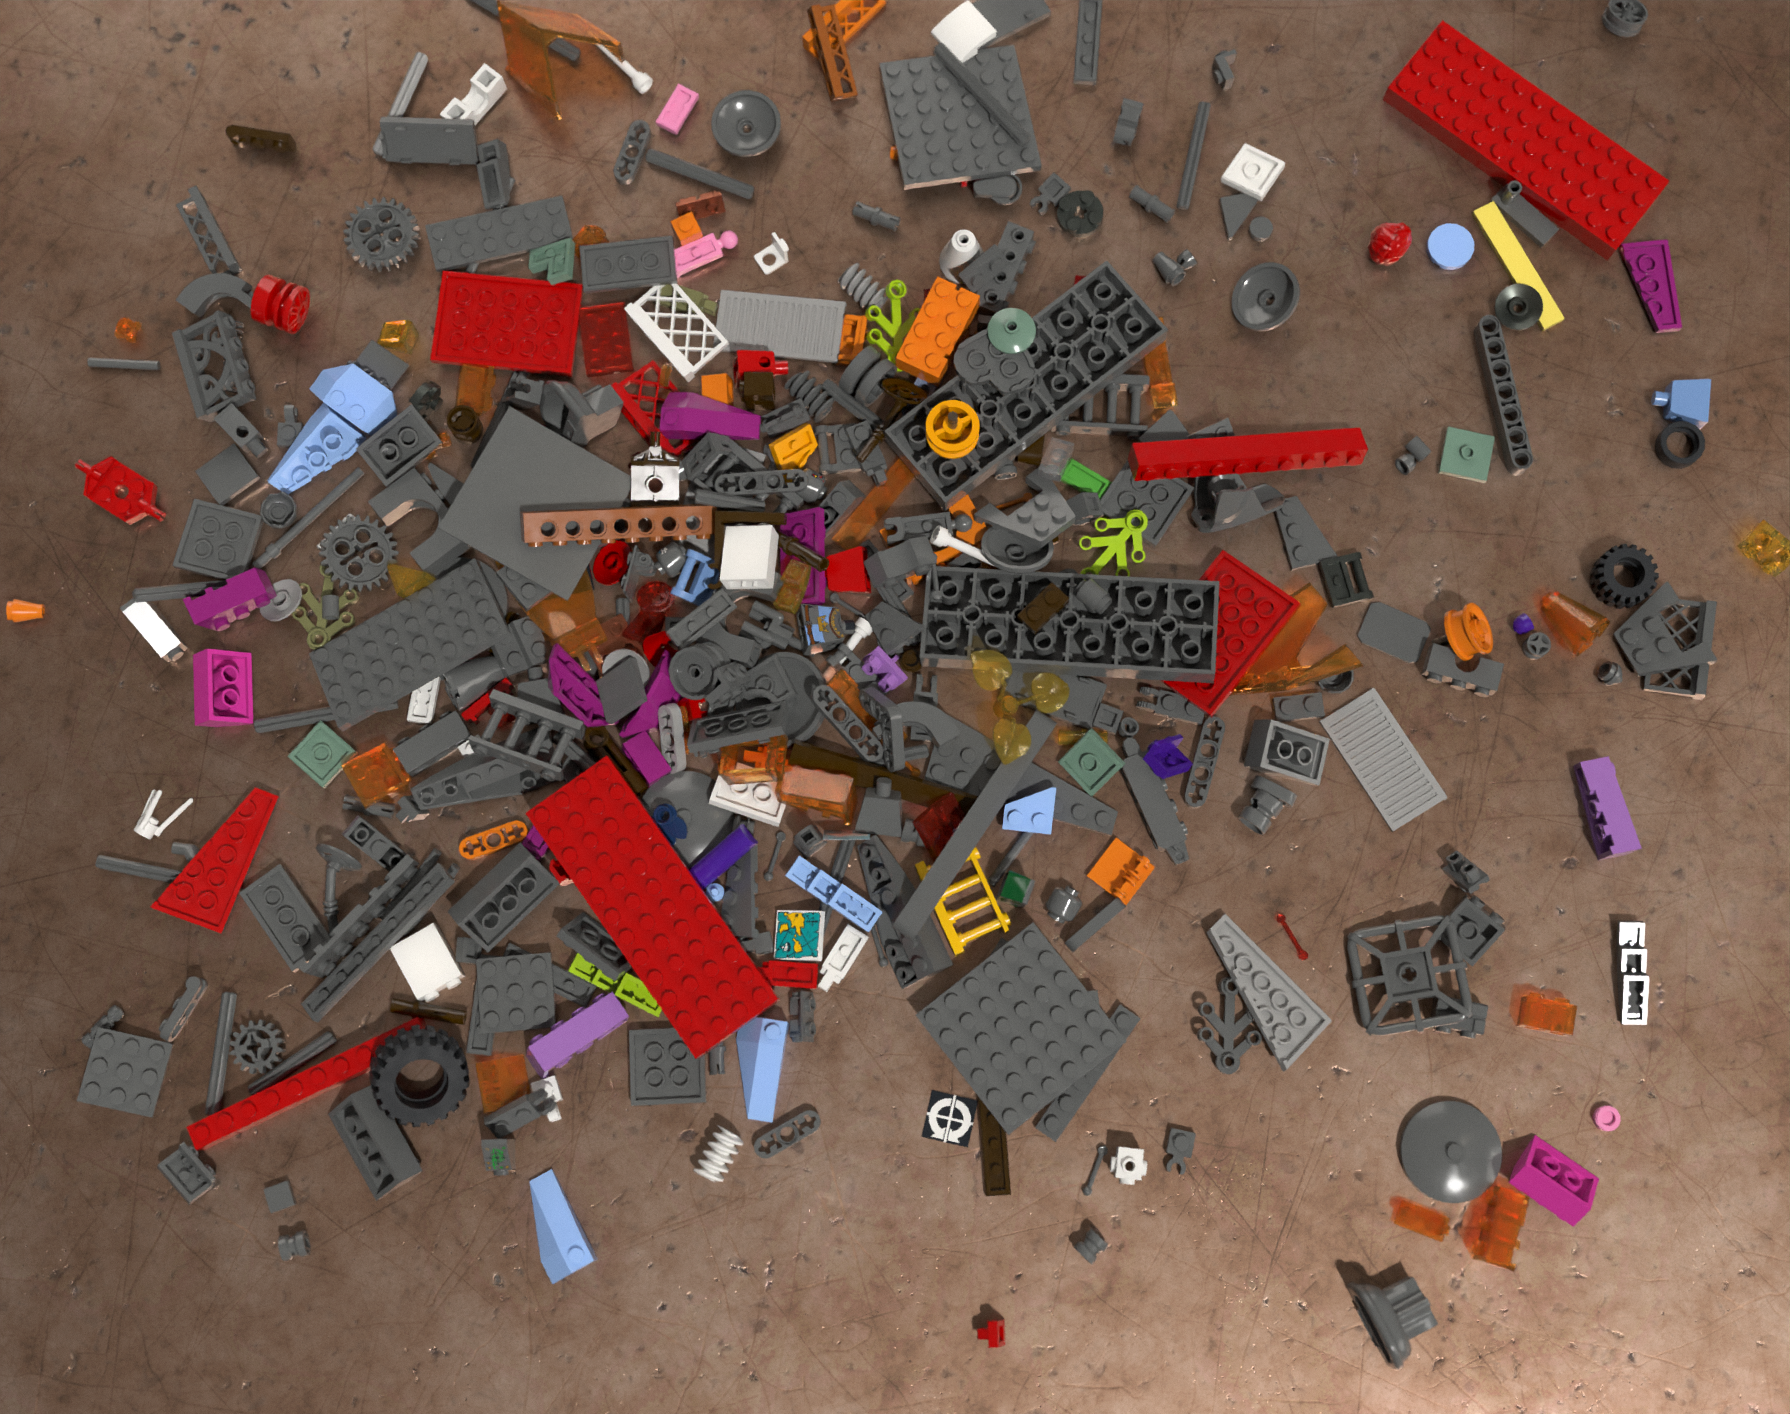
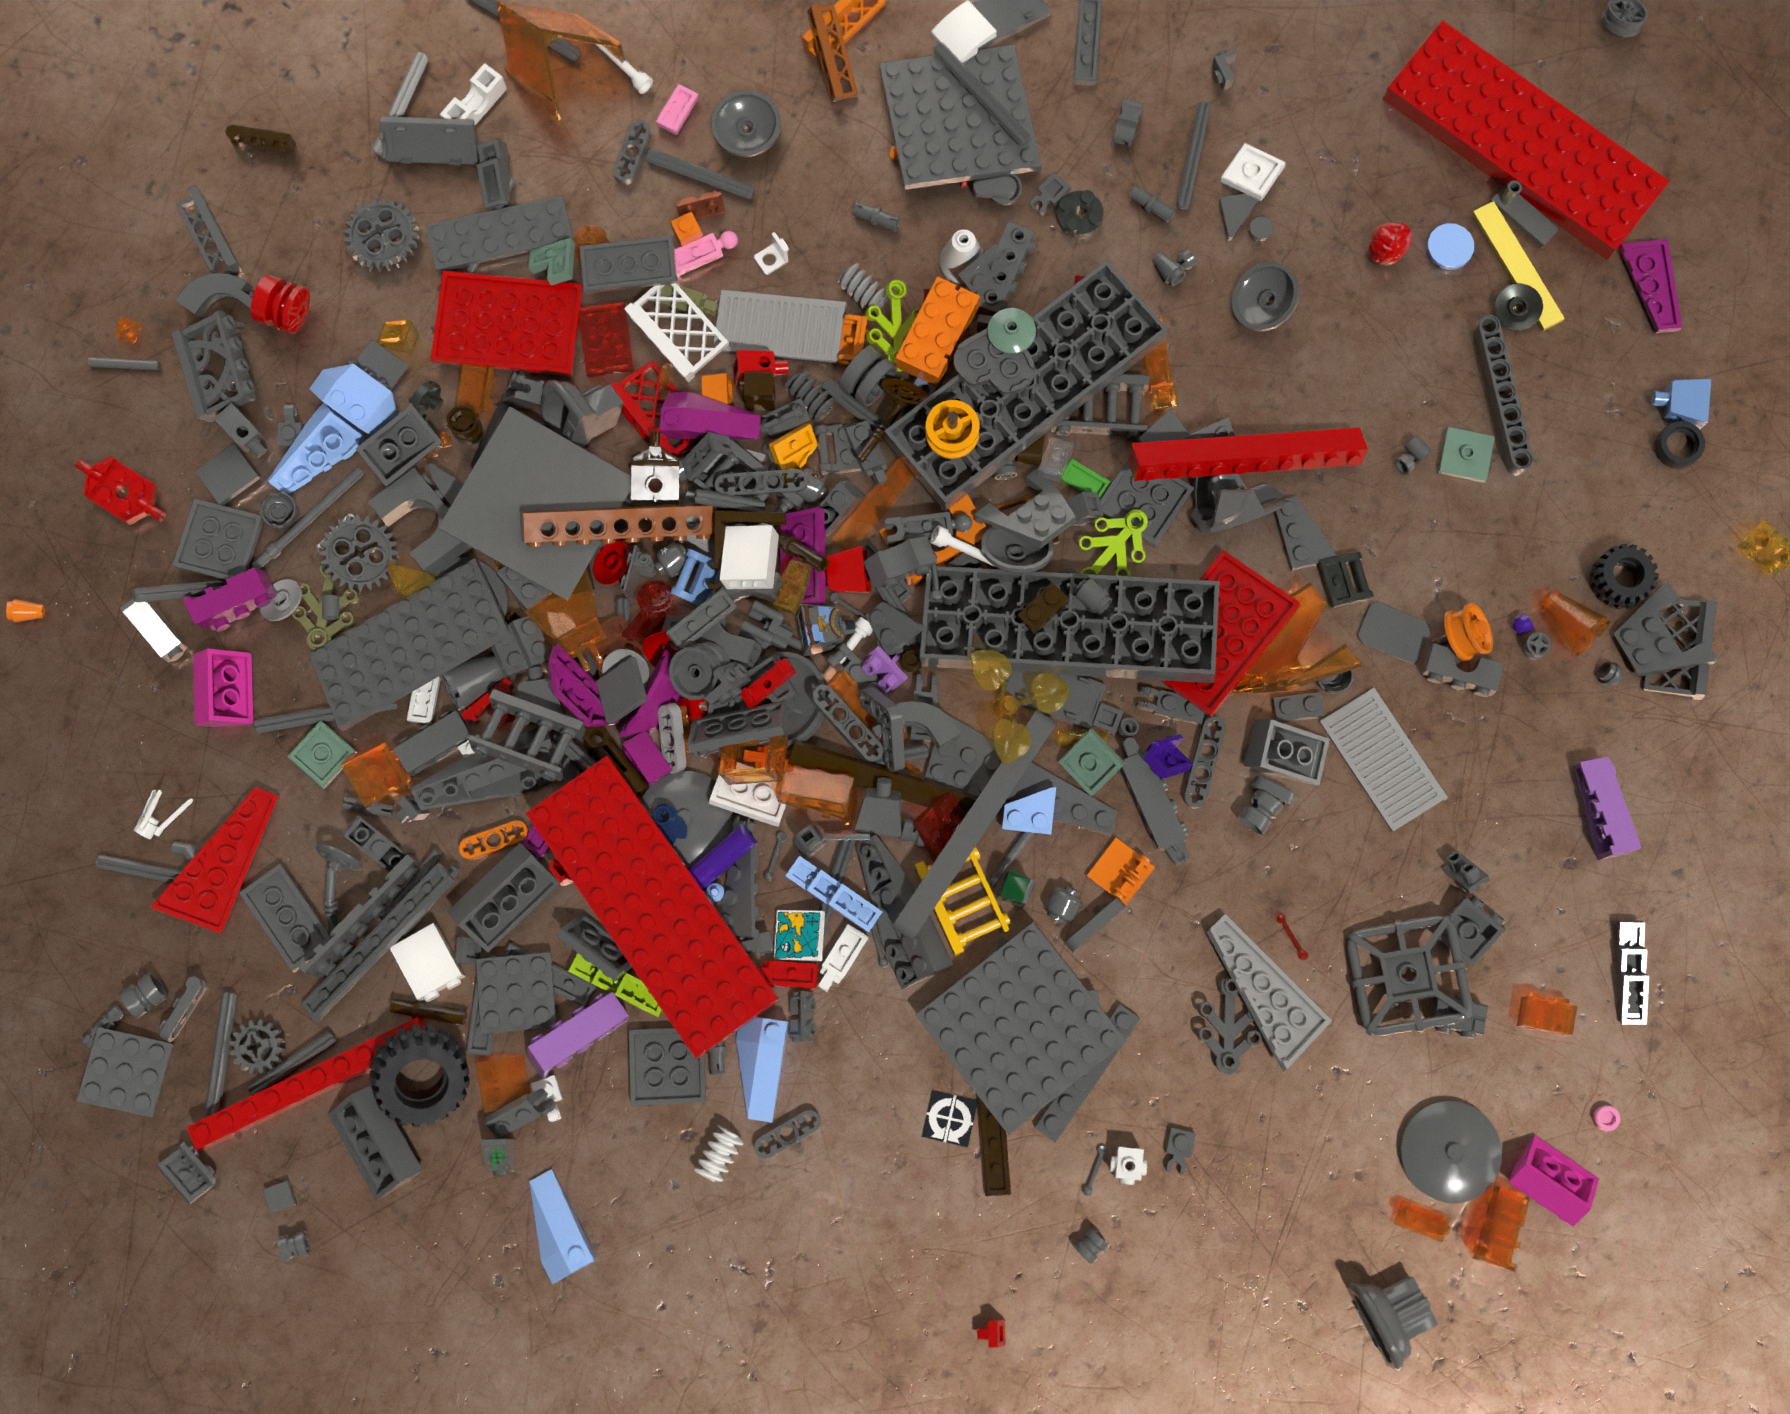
(146, 993): none -> dark grey wheel
(777, 676): none -> red piece

